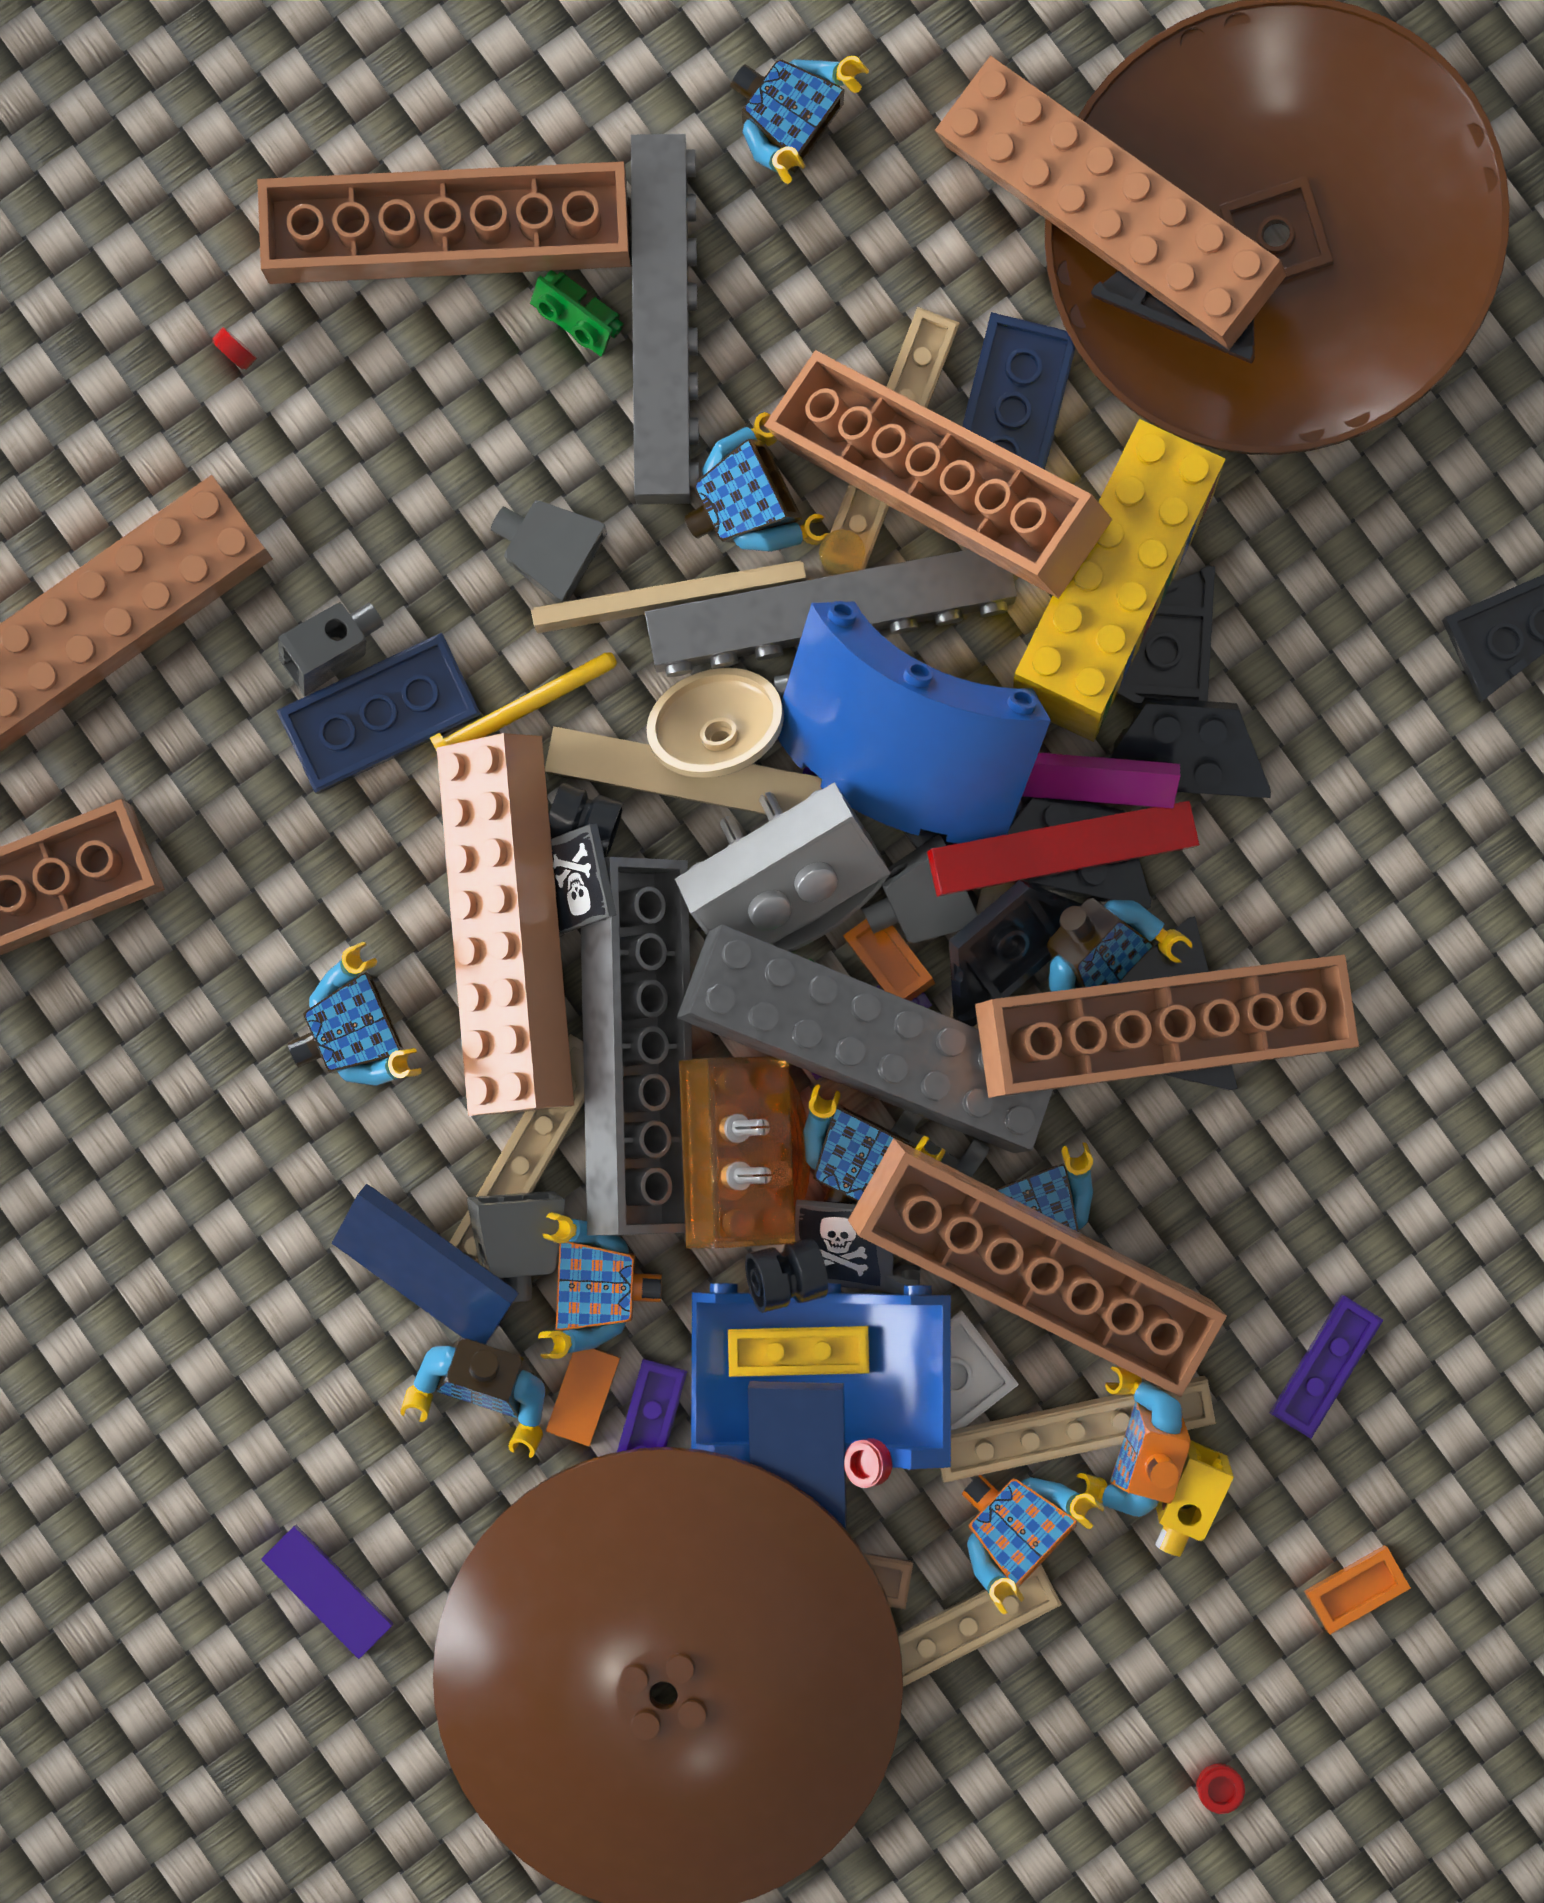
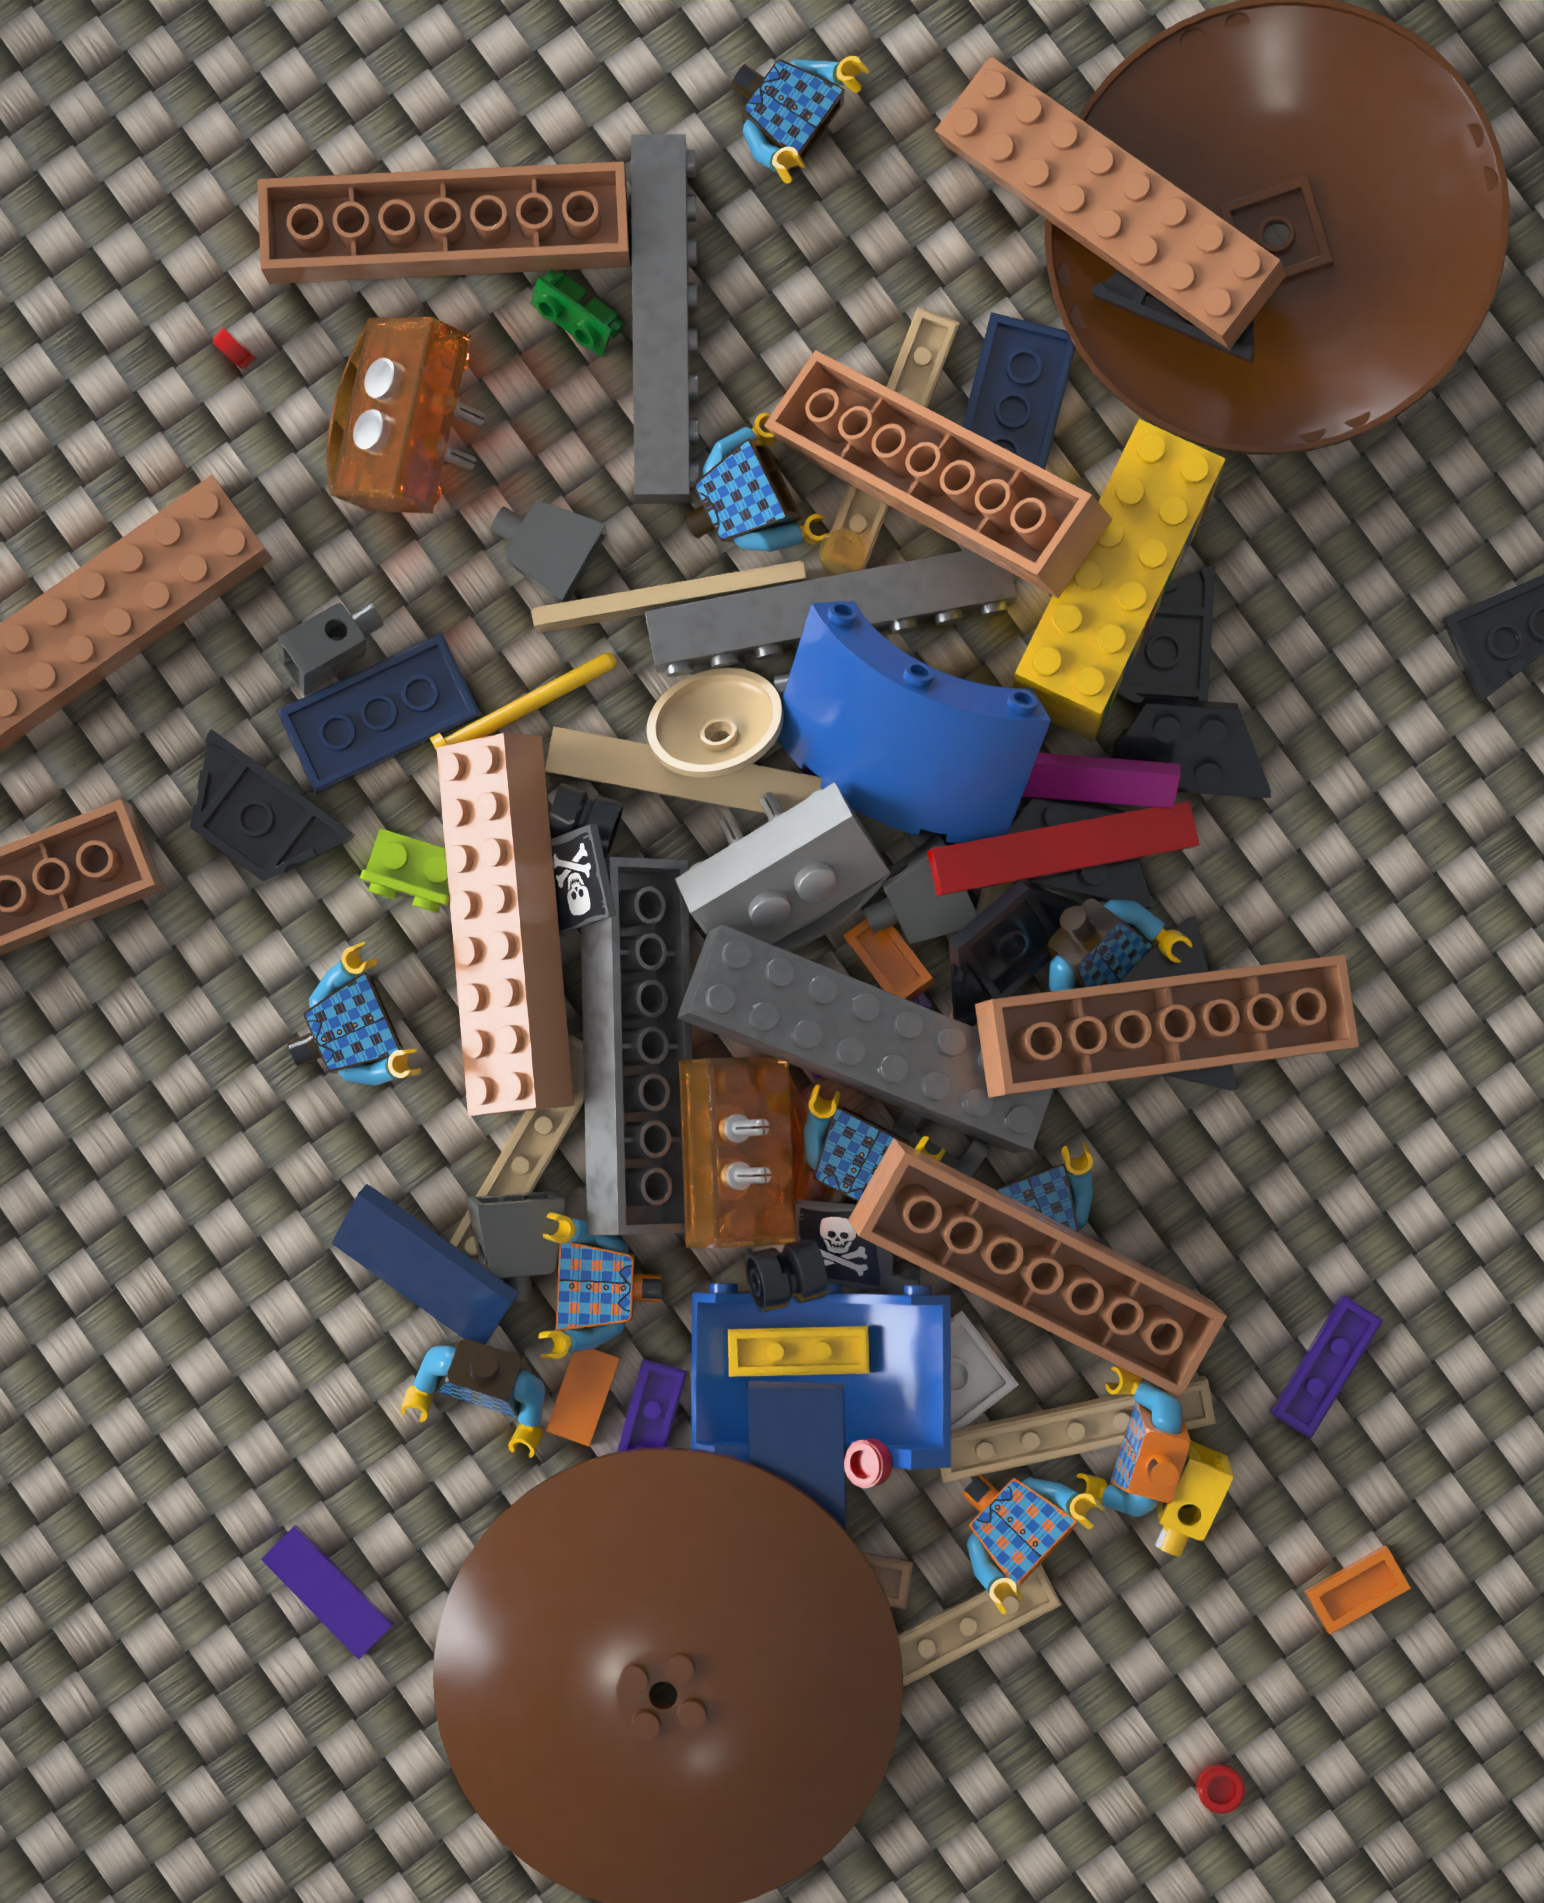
(258, 815): none -> black wing
(398, 415): none -> clear orange piece
(408, 868): none -> lime bracket

